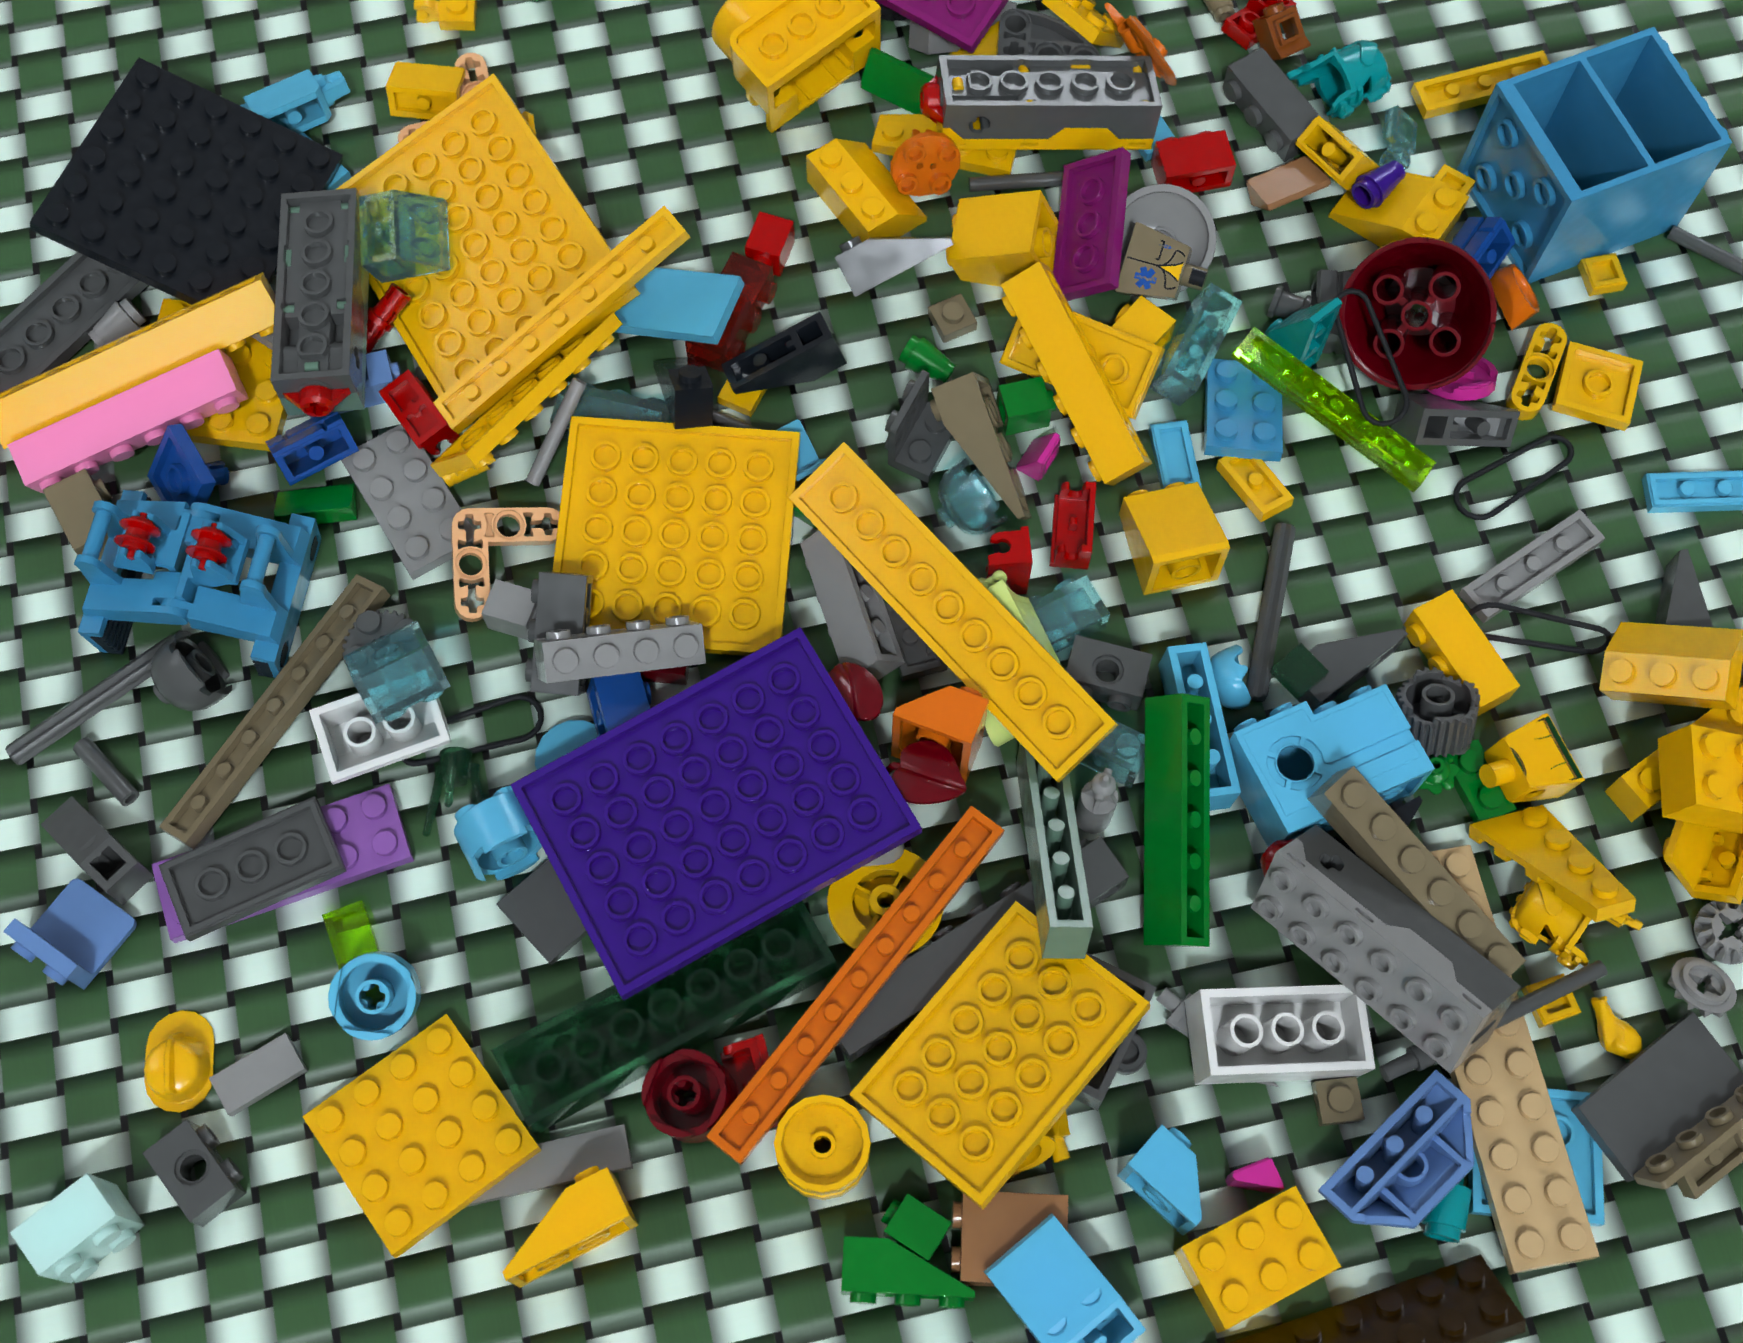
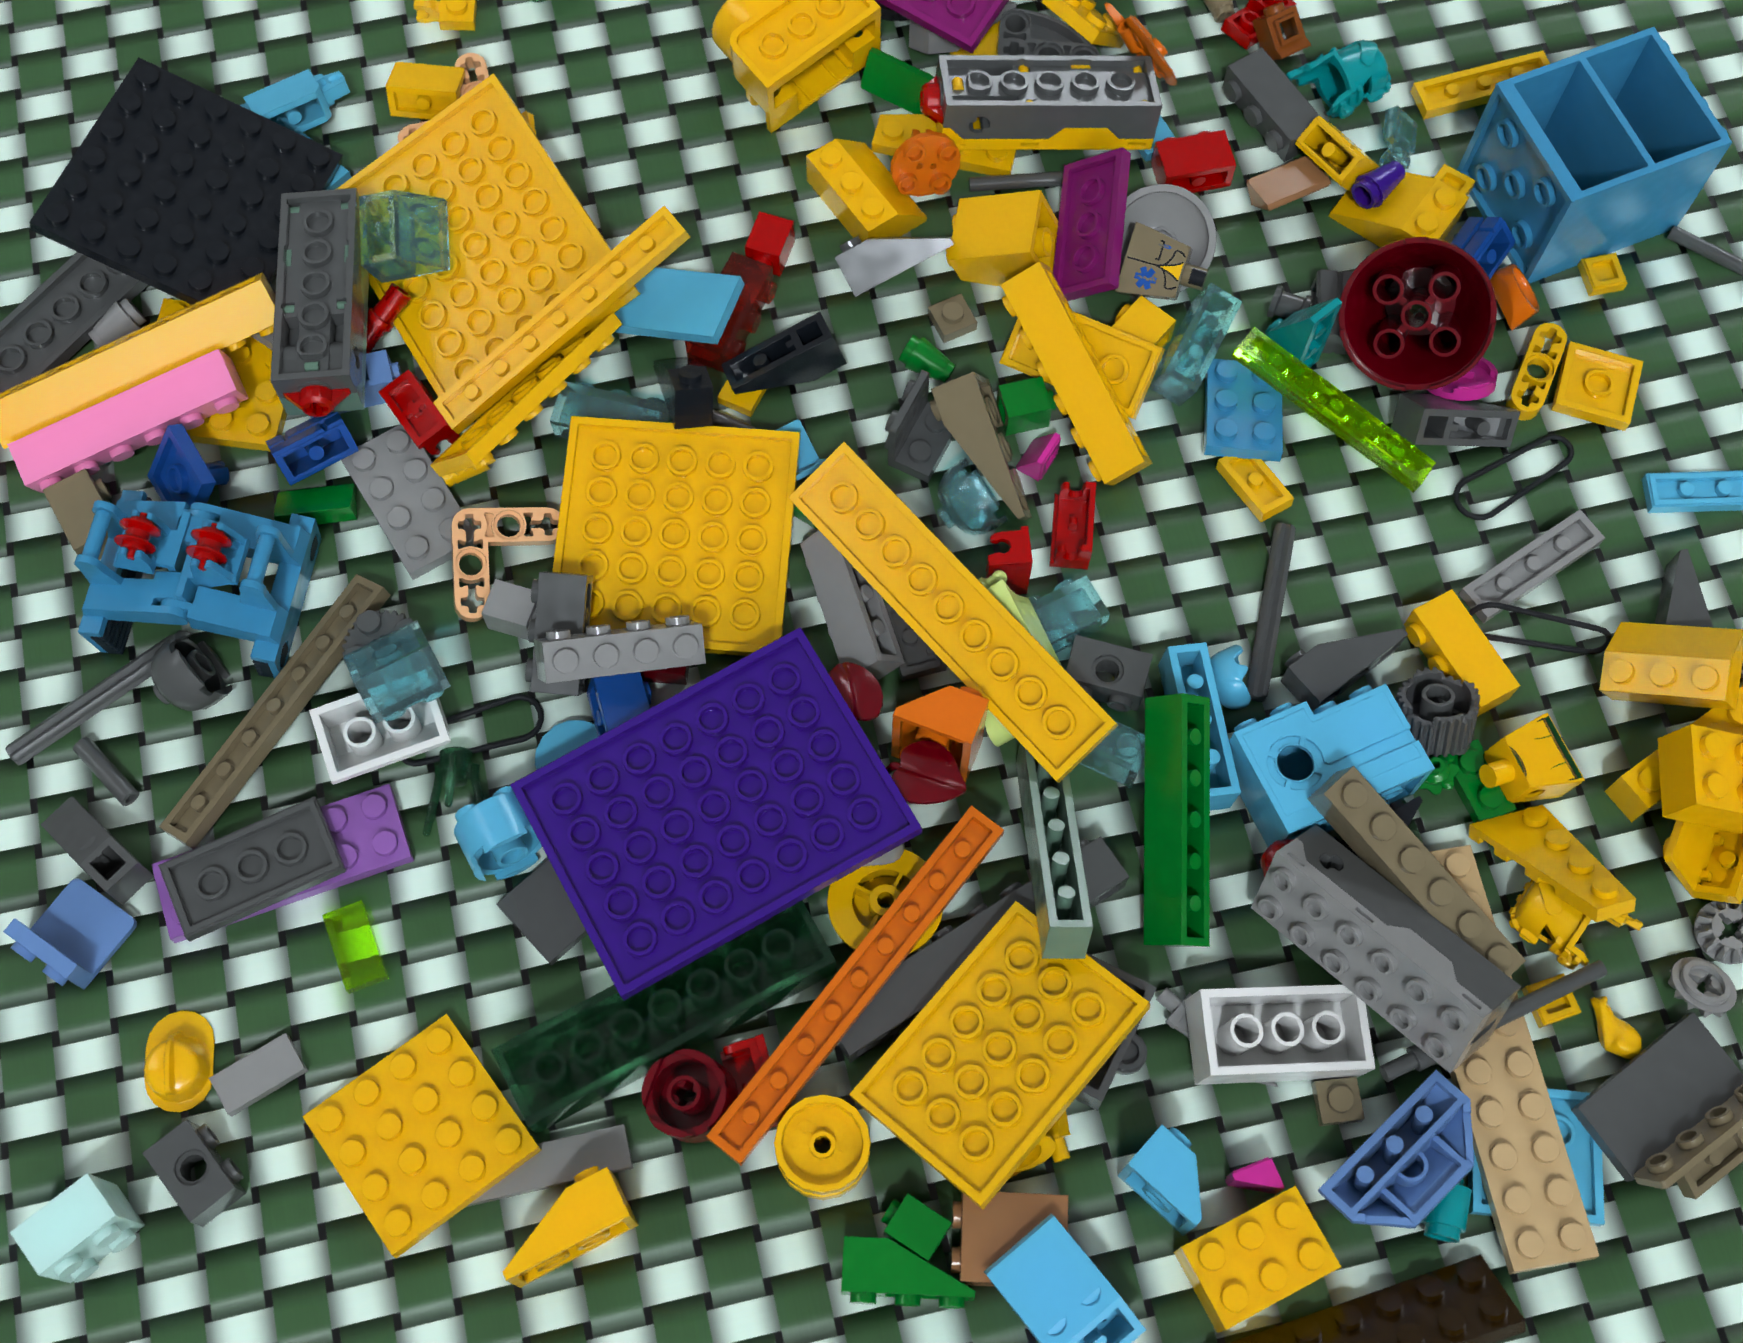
(355, 1010): medium azure brick -> none
(556, 431): light grey bar -> none
(1097, 803): light grey wheel -> none
(1173, 453): medium azure tile -> none
(1173, 537): yellow slope -> none
(1299, 671): clear green tile -> none
(1388, 353): black piece -> none

